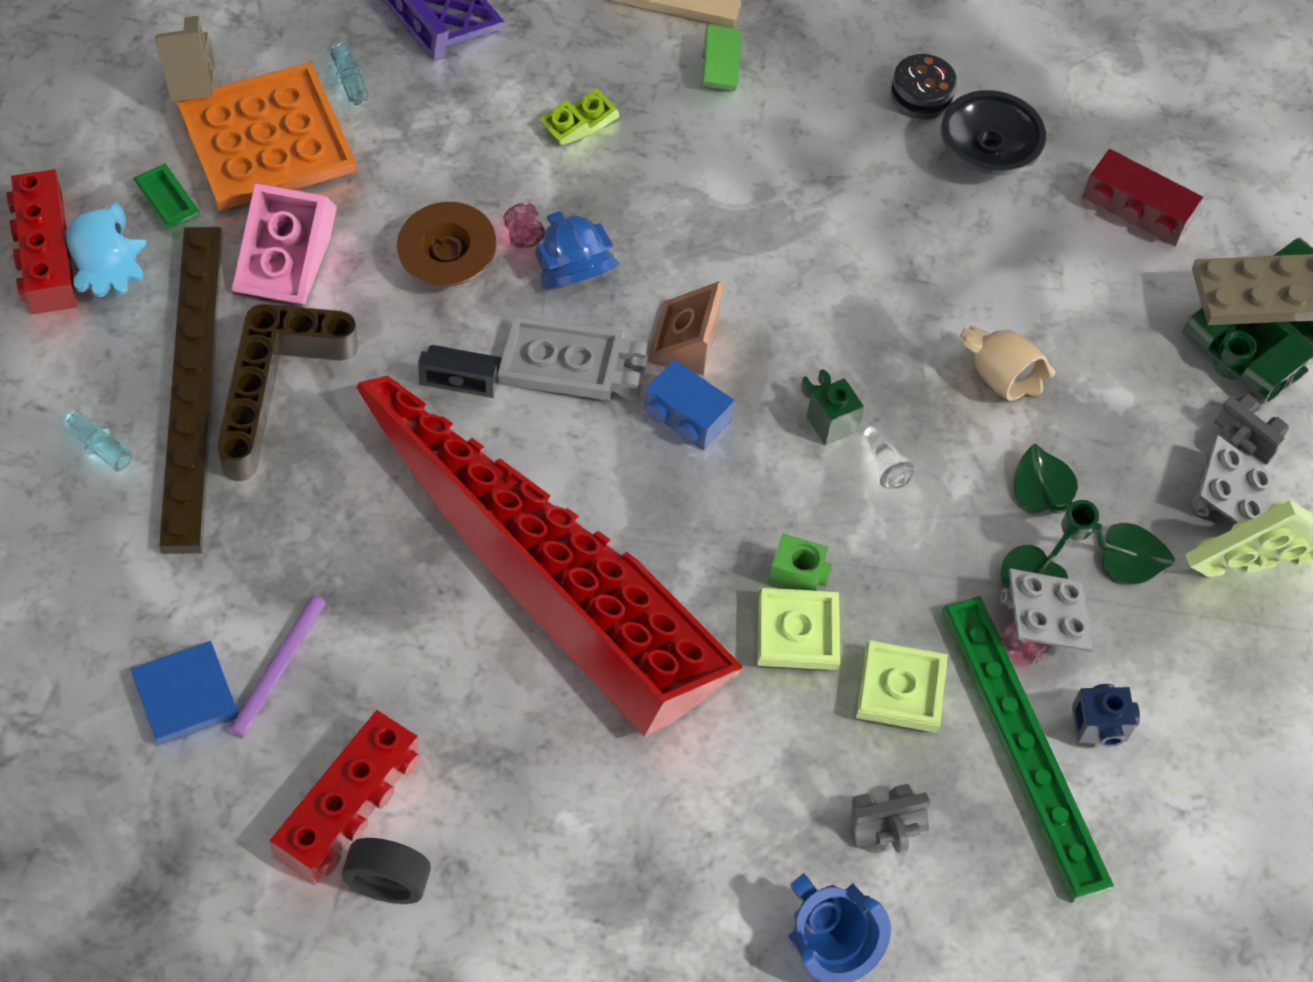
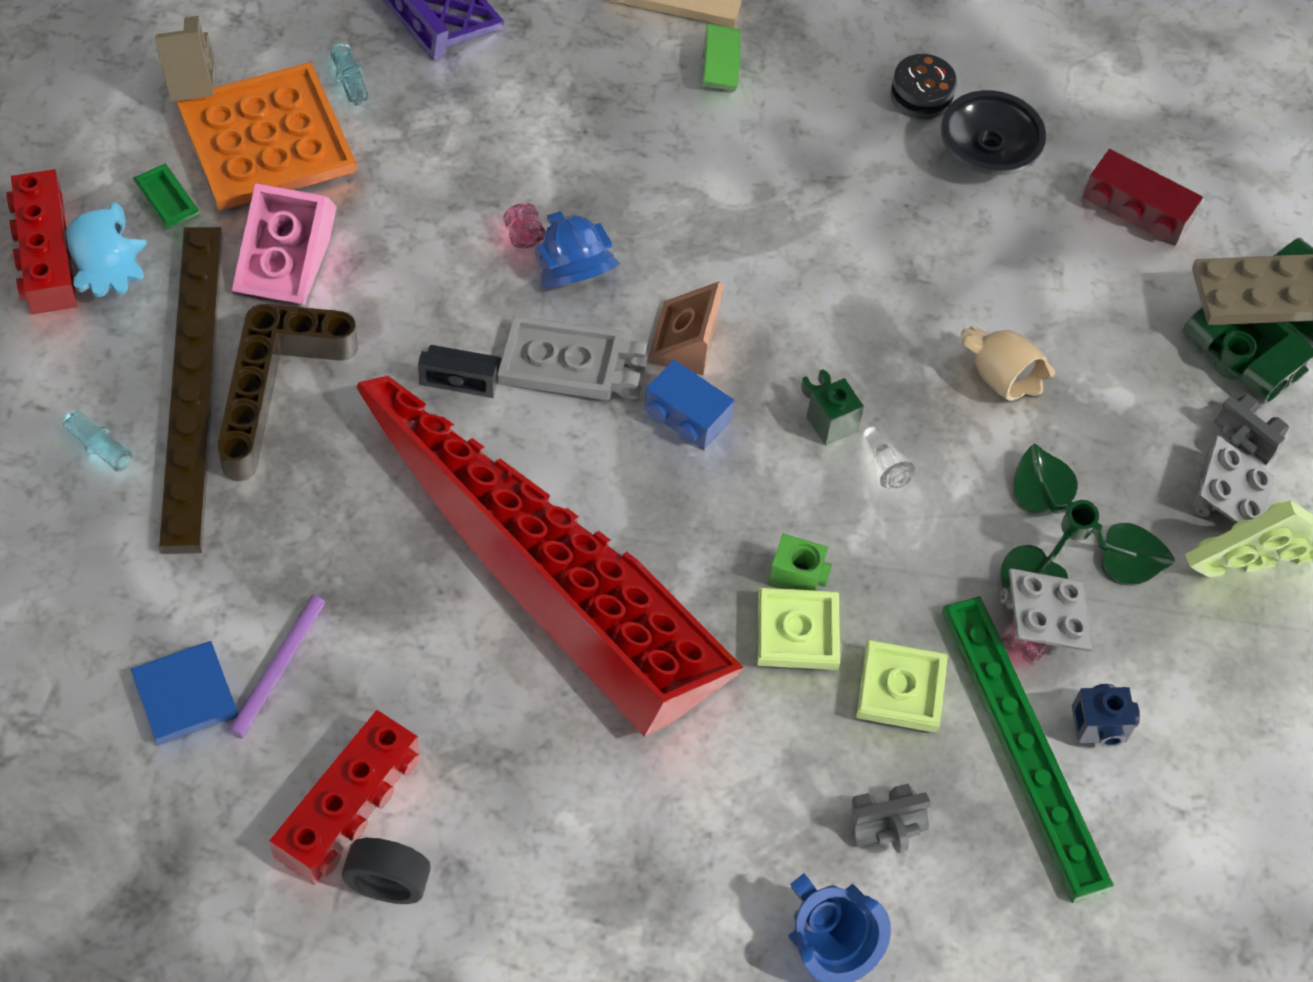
(446, 244): reddish brown hat -> none
(576, 121): lime slope -> none

